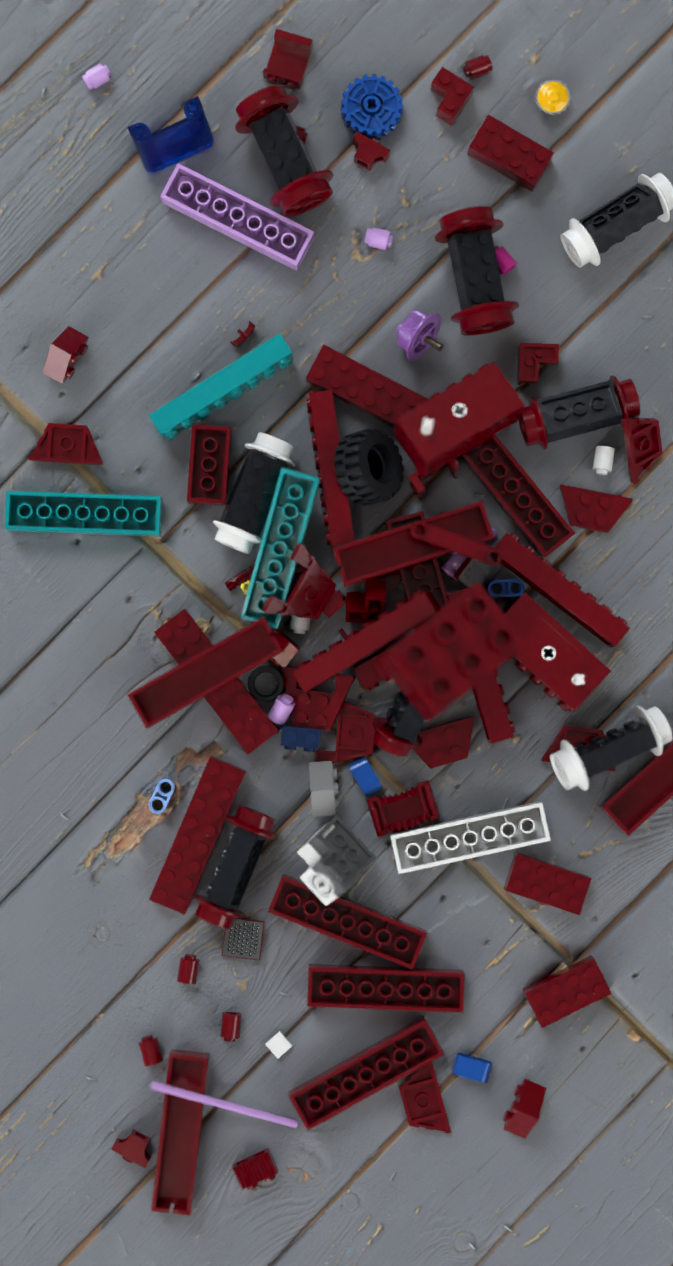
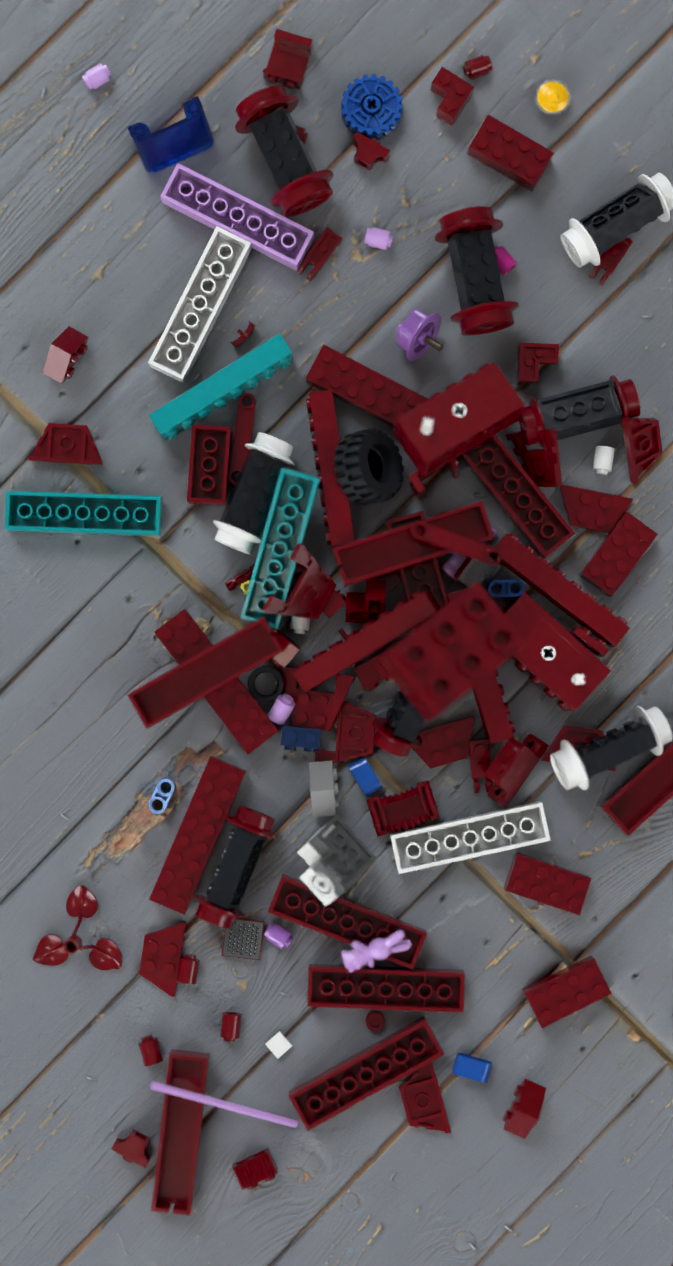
(52, 950): none -> dark red plant
(162, 957): none -> dark red wing
(200, 304): none -> white brick
(242, 435): none -> dark red piece
(278, 935): none -> medium lavender brick
(320, 252): none -> dark red hinge
(375, 1020): none -> dark red tile
(377, 949): none -> lavender animal
(479, 762): none -> dark red hinge
(513, 767): none -> dark red brick
(539, 464): none -> dark red wing
(596, 646): none -> dark red plate
(611, 259): none -> dark red hinge
(618, 554): none -> dark red brick

